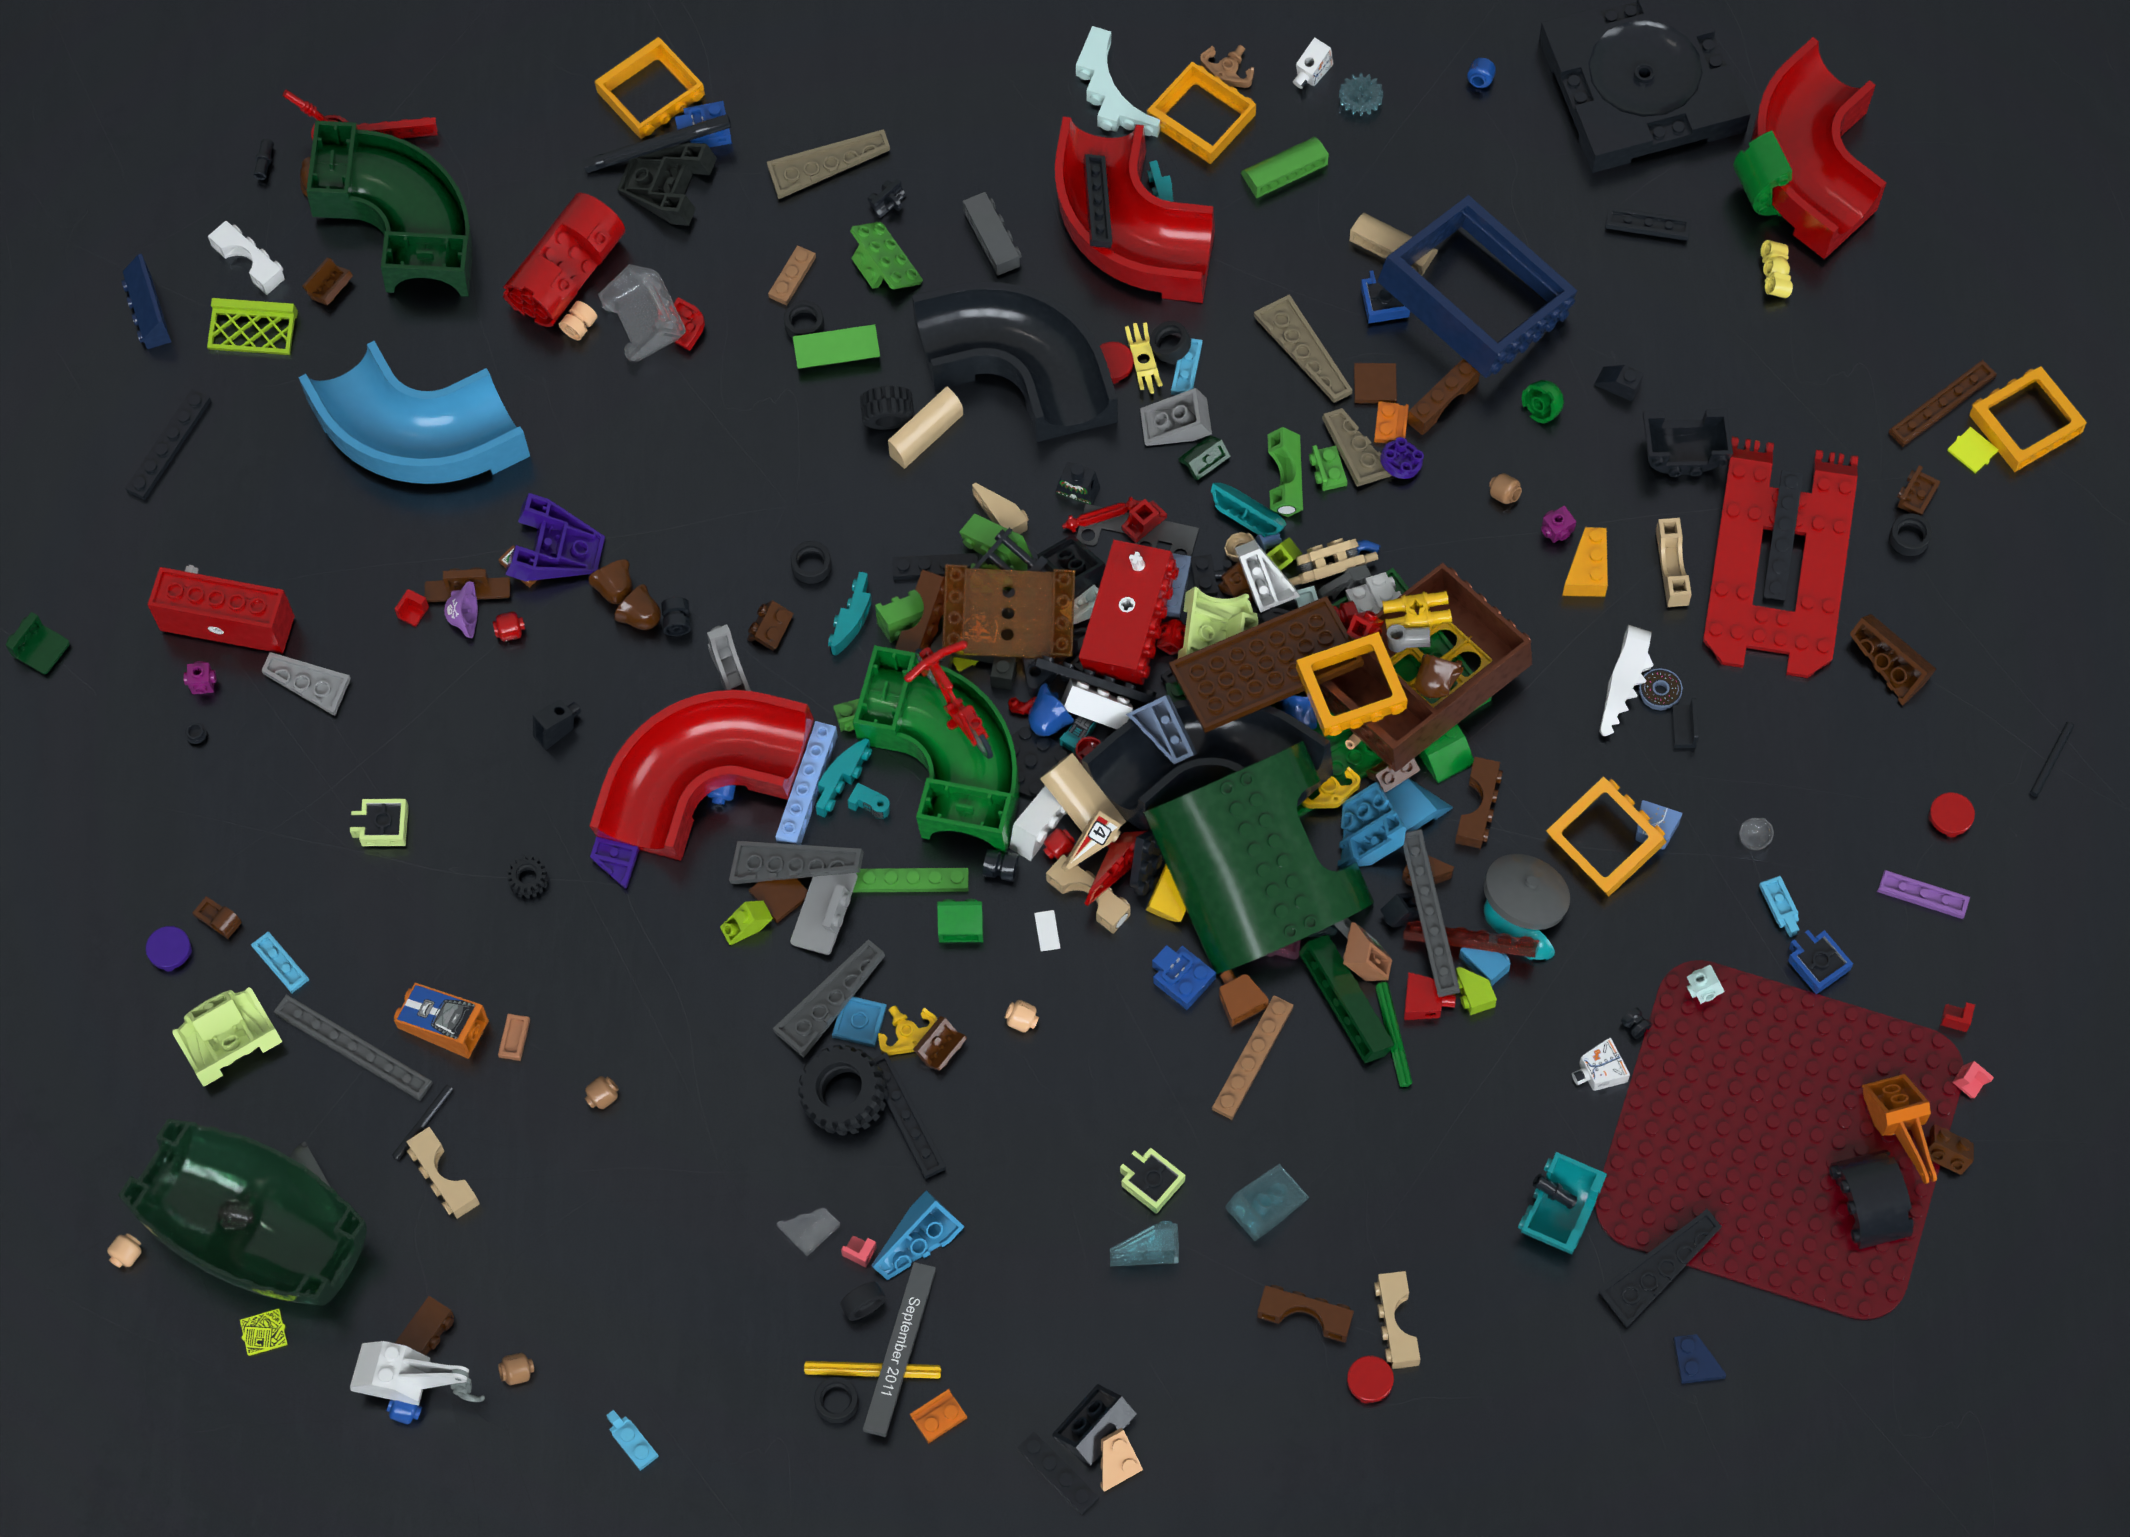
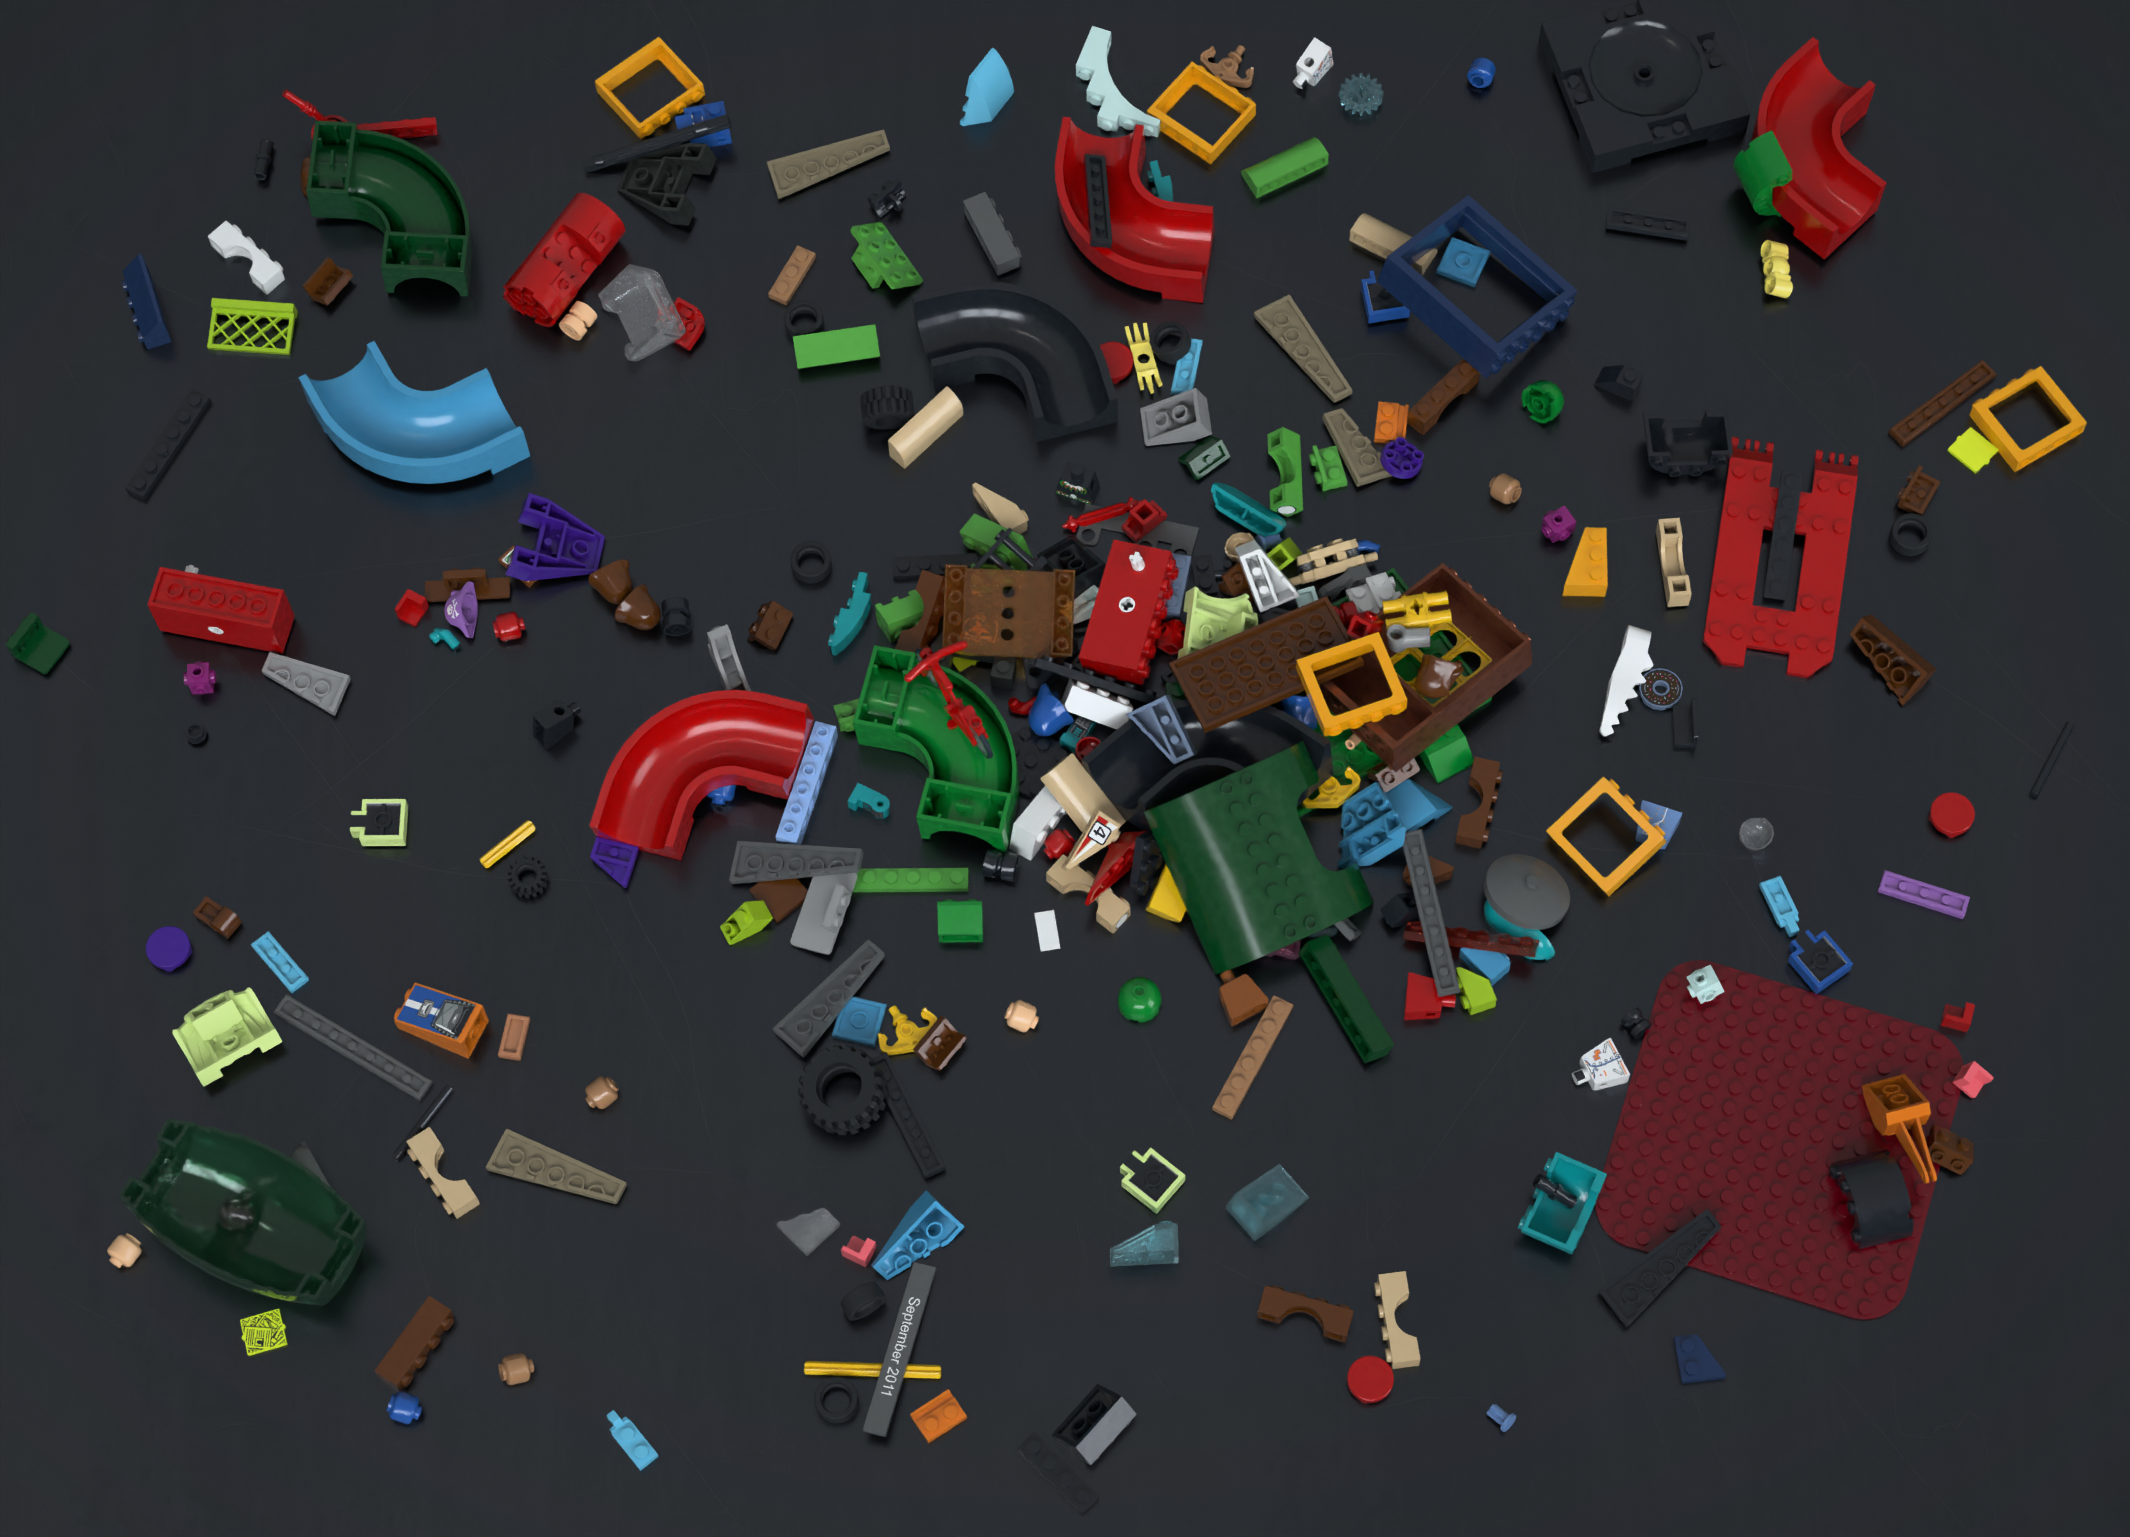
(403, 1373): white slope -> none
(446, 635): none -> teal arm
(507, 844): none -> yellow axle
(539, 1164): none -> dark tan wing
(842, 770): teal slope -> none
(987, 90): none -> medium azure wedge
(1117, 1459): light nougat wing -> none
(1139, 999): none -> green cylinder
(1182, 975): blue piece -> none
(1366, 955): nougat slope -> none
(1375, 382): reddish brown tile -> none
(1393, 1030): green axle -> none
(1463, 262): none -> dark azure tile
(1501, 1417): none -> medium blue piece

